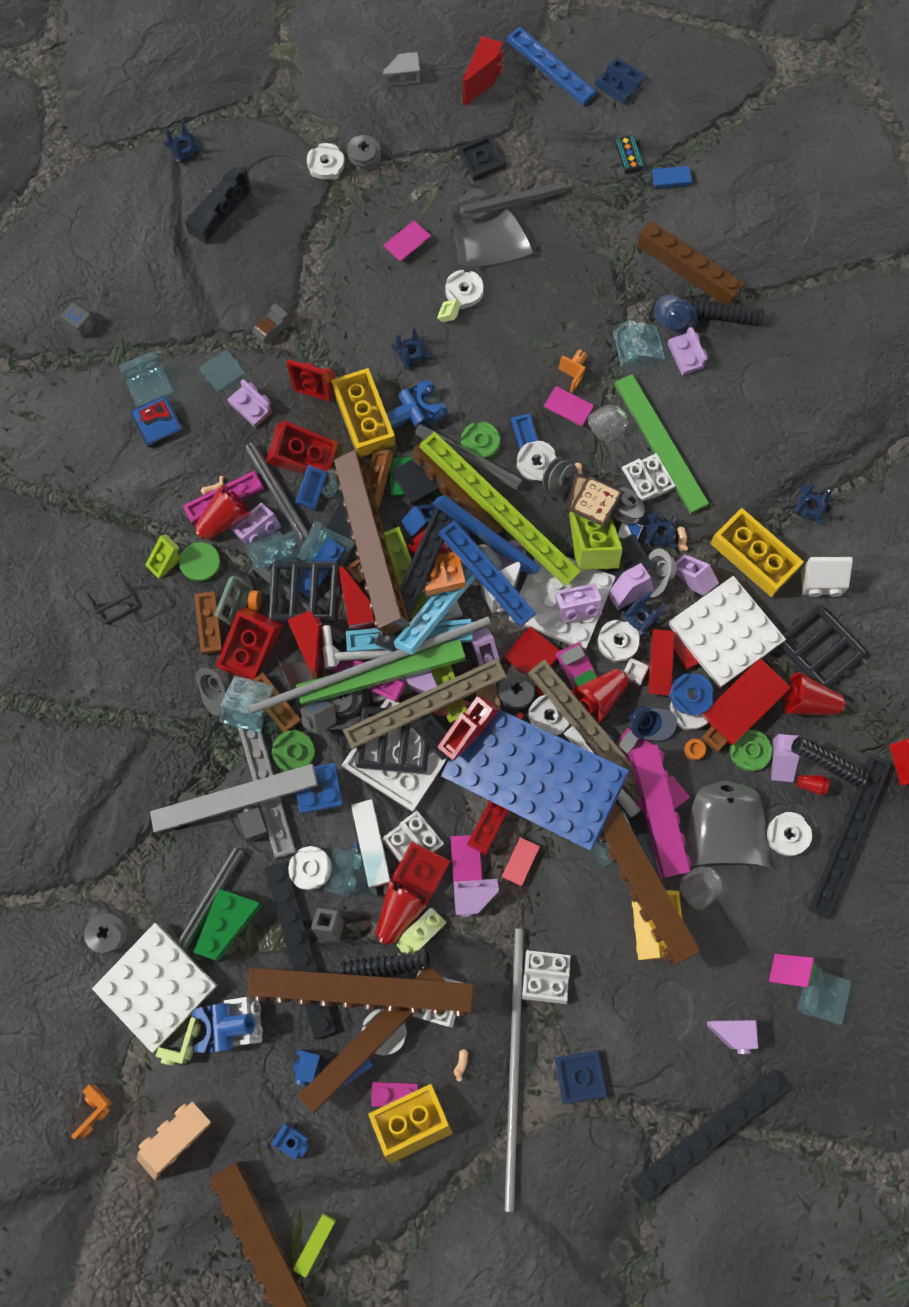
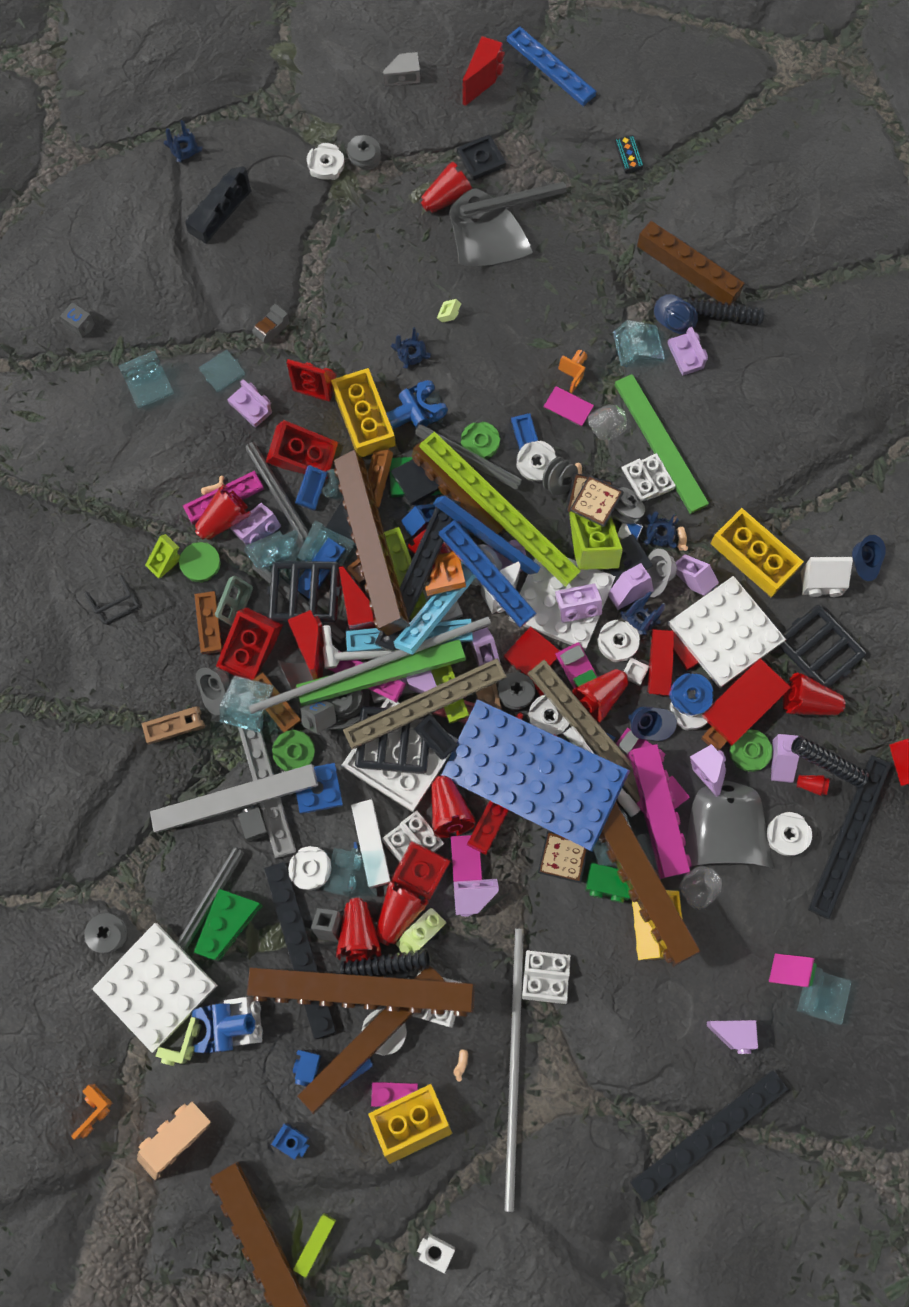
(156, 420): slope -> none
(172, 725): none -> medium nougat plate
(254, 600): orange tile -> none
(357, 932): none -> red cone
(407, 241): dark pink piece -> none
(440, 1263): none -> white brick
(445, 189): none -> red cone
(449, 809): none -> red cone
(464, 279): white plate -> none
(468, 727): red slope -> none
(520, 862): coral tile -> none
(562, 858): none -> tan piece
(580, 1077): dark blue tile -> none
(606, 882): none -> green brick
(620, 80): dark blue slope -> none
(671, 177): blue tile -> none
(695, 749): orange tile -> none
(710, 768): none -> lavender slope
(807, 494): dark blue piece -> none
(869, 557): none -> dark blue piece

